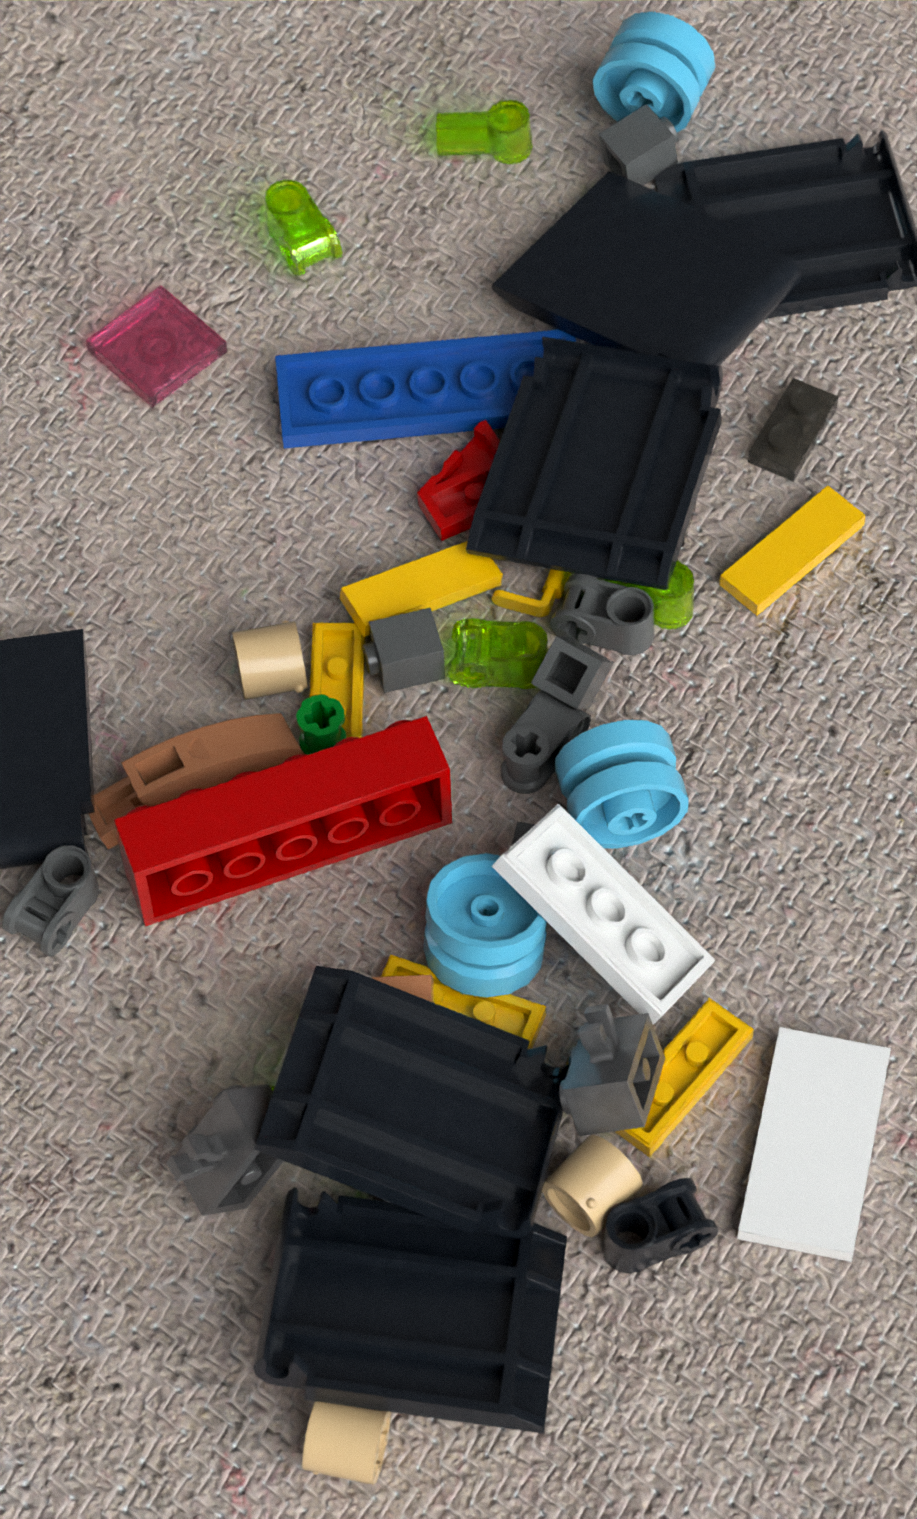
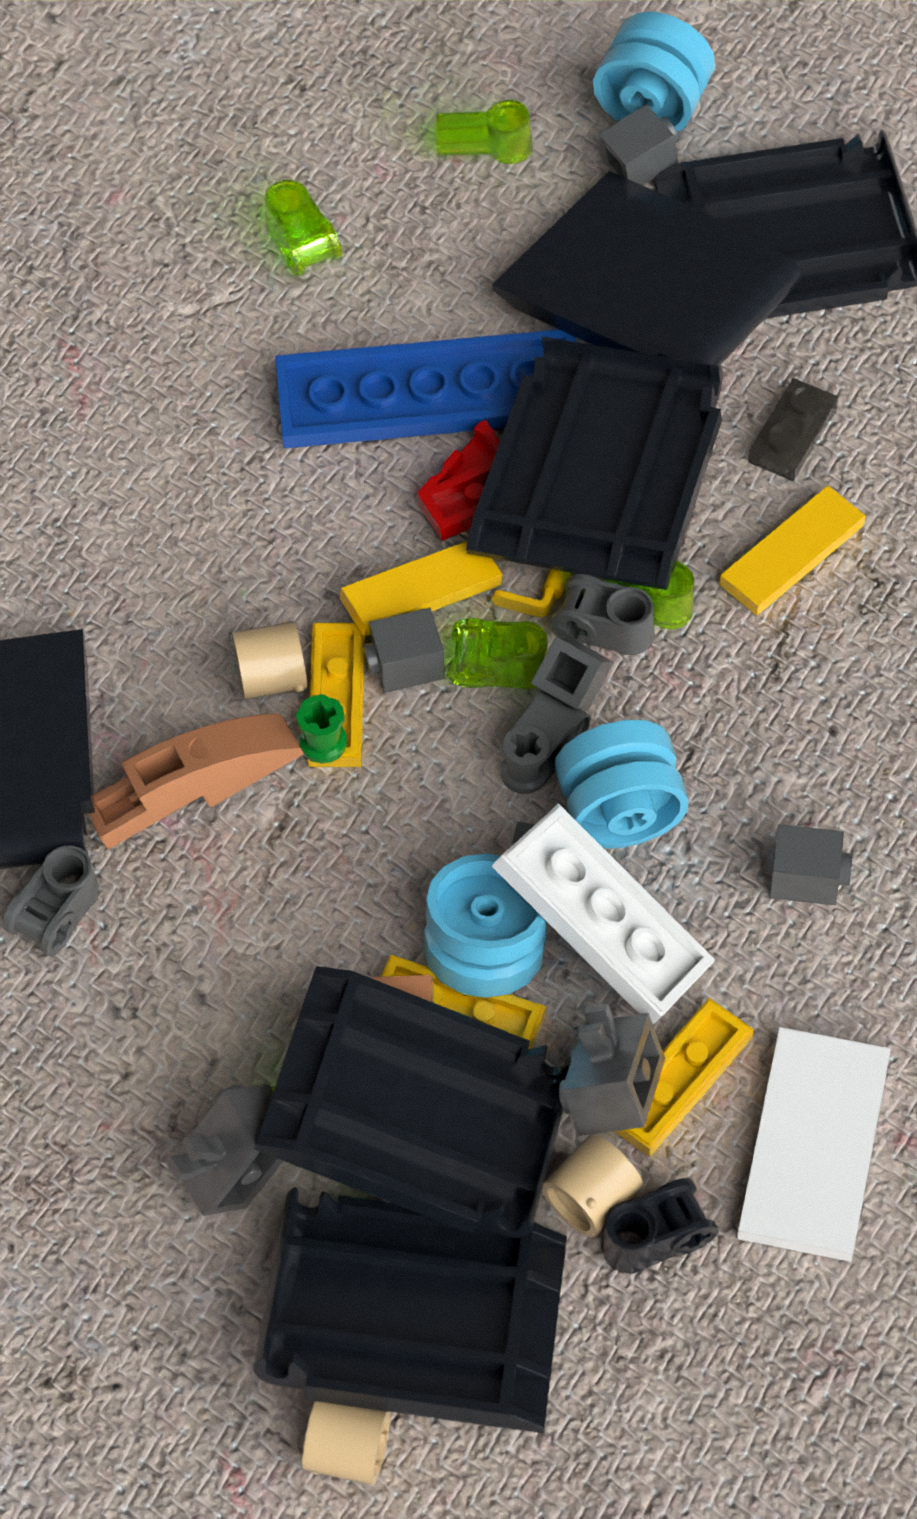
(156, 346): clear pink tile -> none
(285, 820): red brick -> none
(809, 865): none -> dark grey brick

